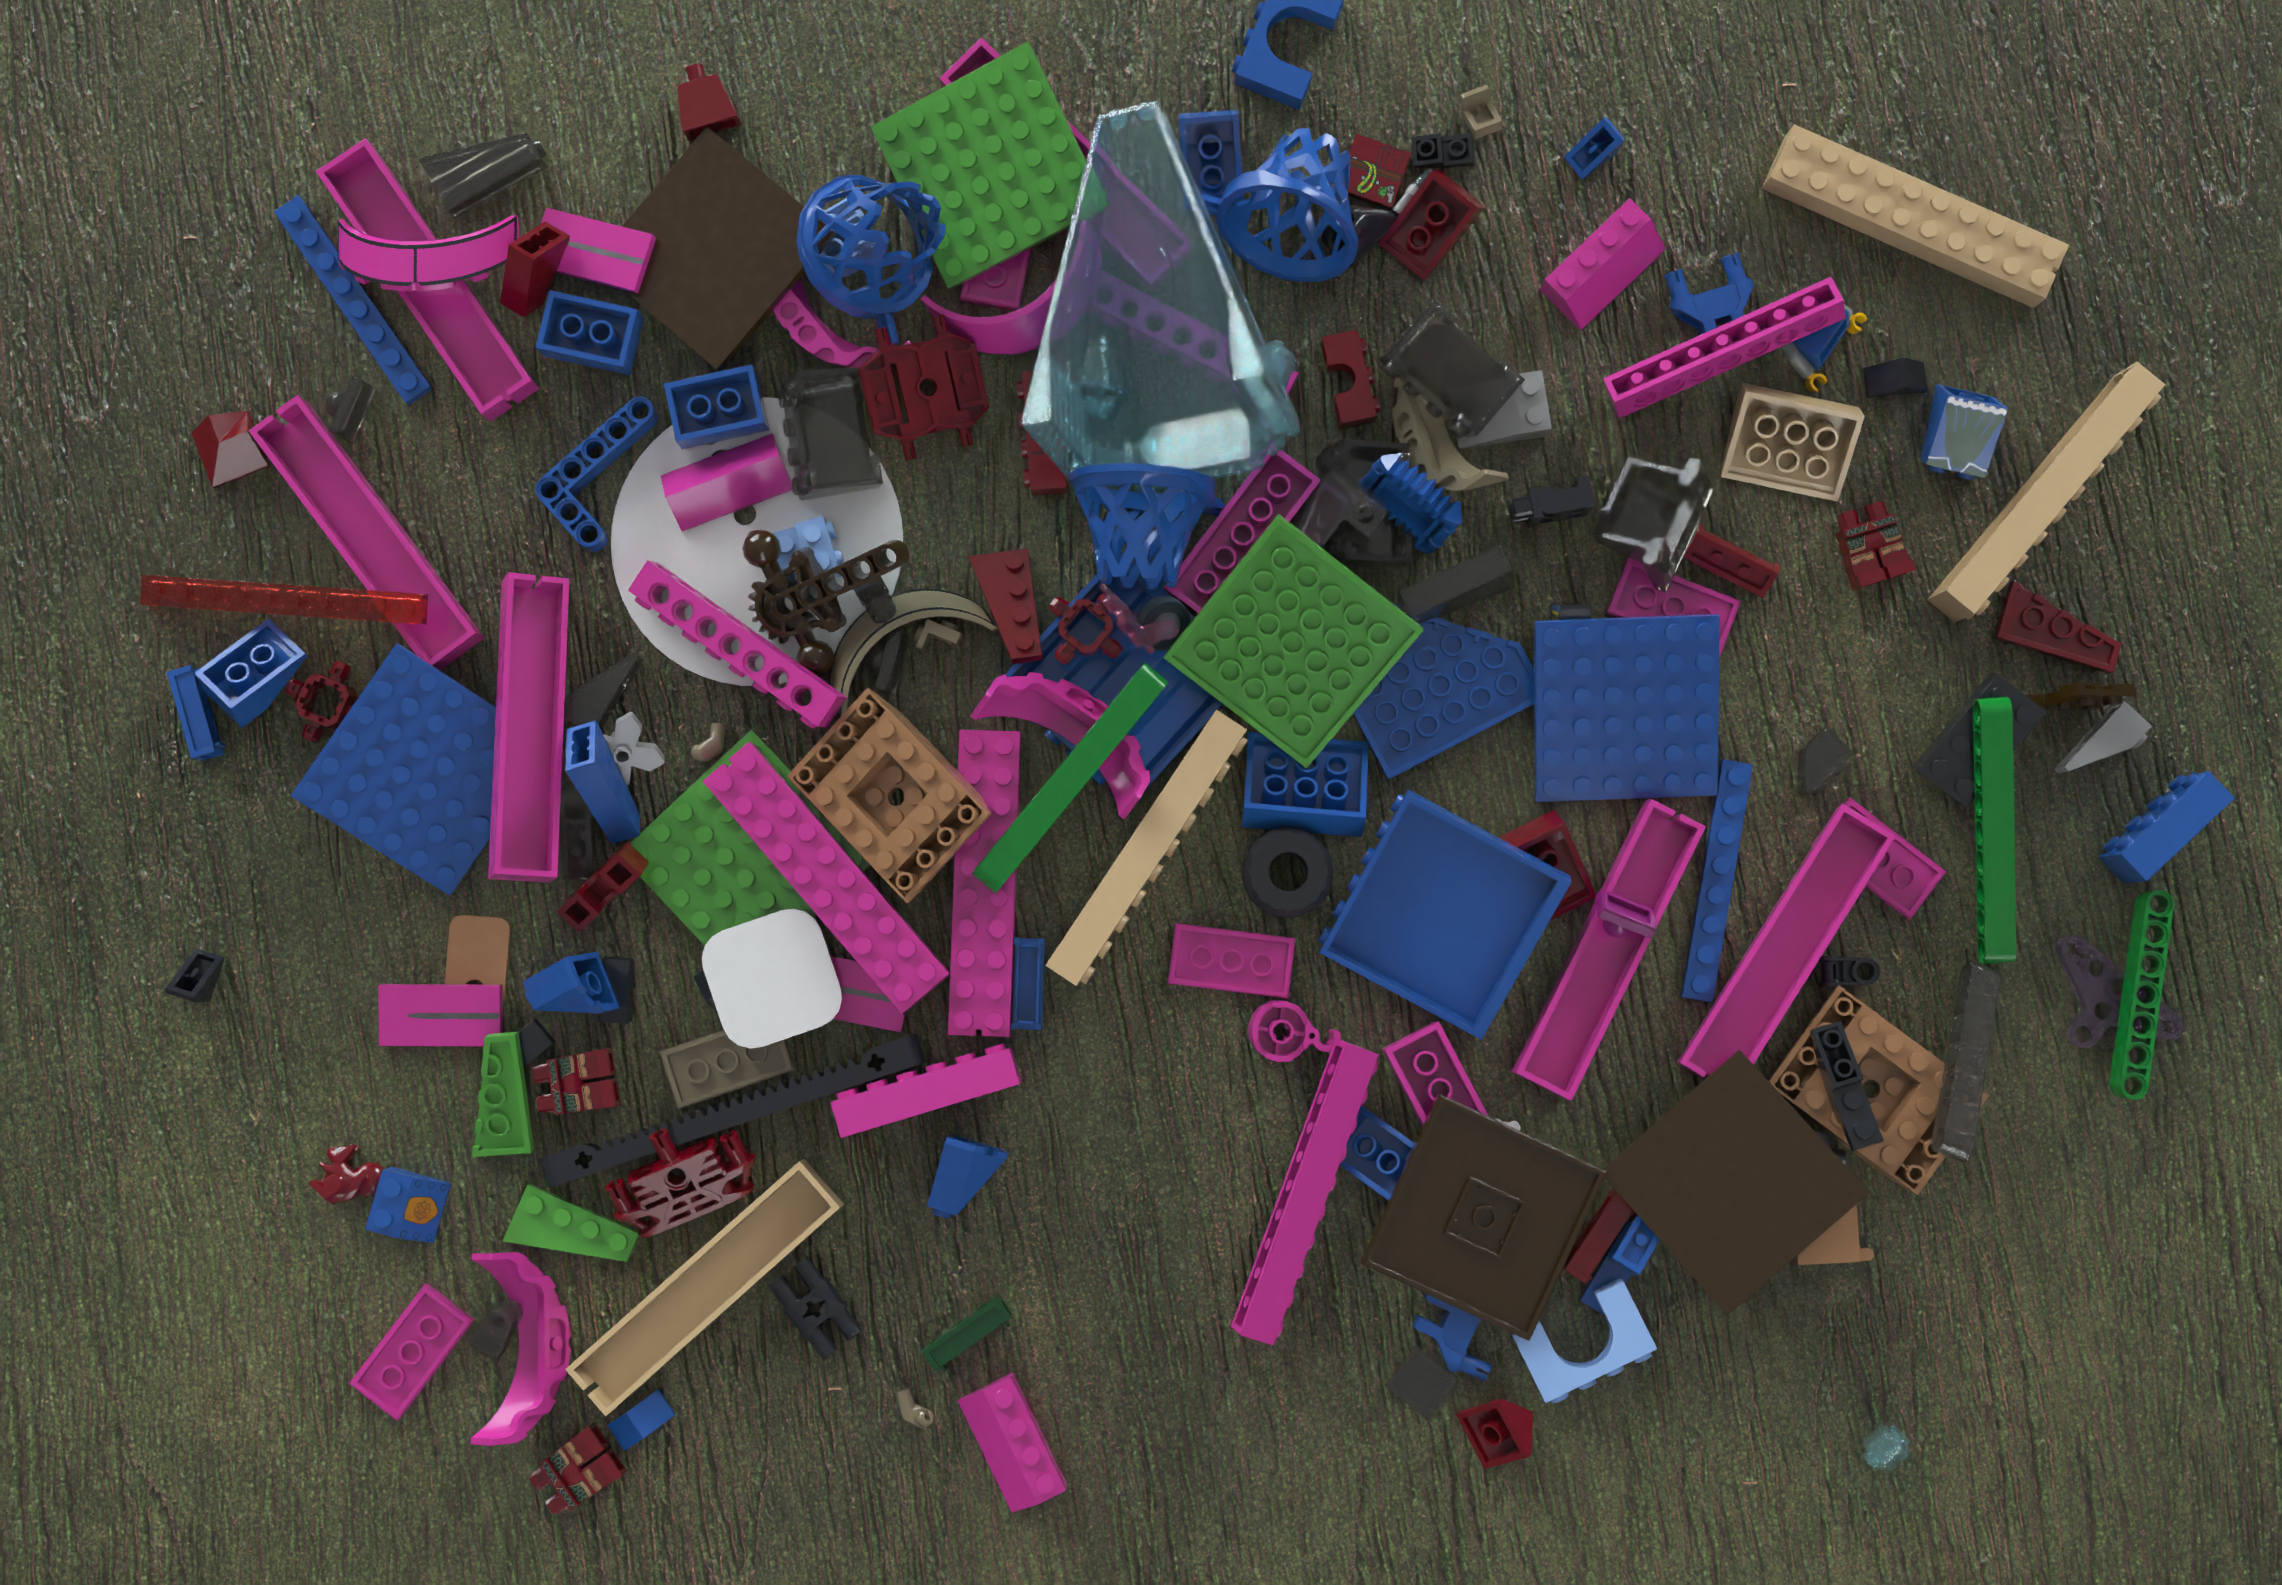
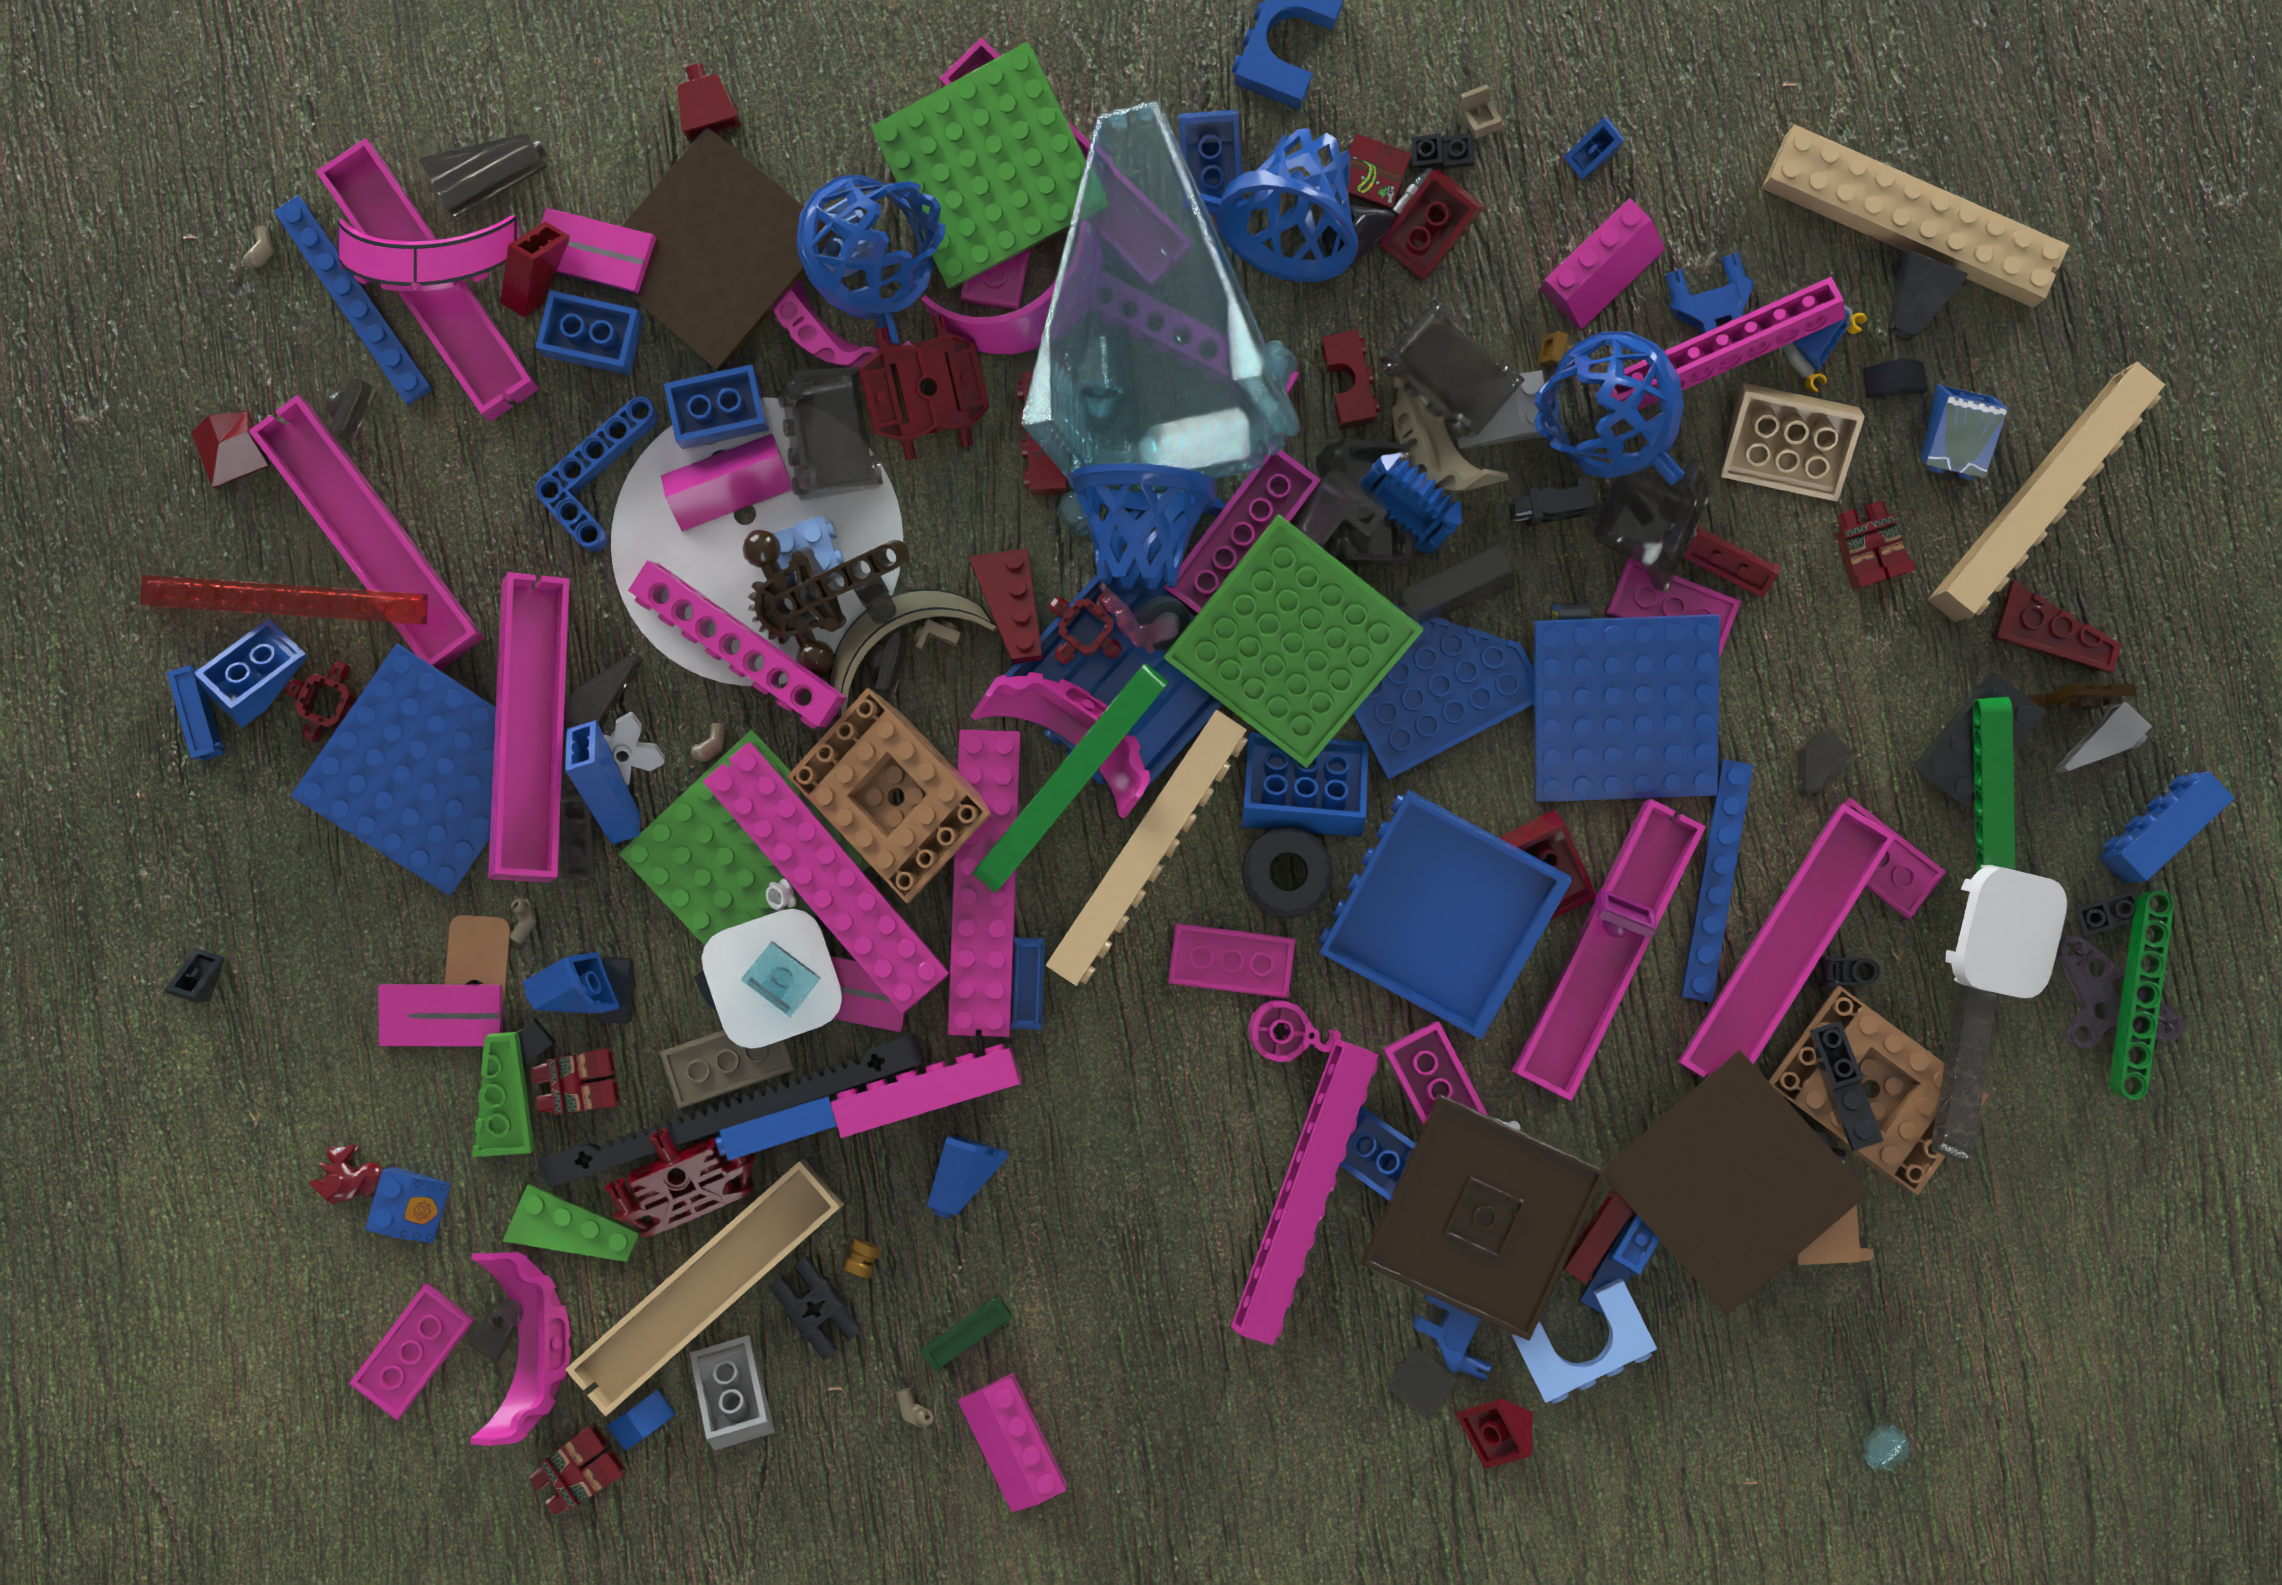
(261, 250): none -> dark tan arm
(526, 919): none -> dark tan arm
(602, 887): dark red arch -> none
(731, 1393): none -> light grey slope
(776, 1128): none -> blue slope
(780, 895): none -> white plate
(781, 978): none -> clear light blue slope
(861, 1258): none -> pearl gold wheel
(1072, 515): none -> clear light blue head
(1553, 349): none -> pearl gold tile
(1658, 431): none -> blue piece
(1920, 292): none -> black slope
(2009, 932): none -> white tile
(2106, 913): none -> black slope

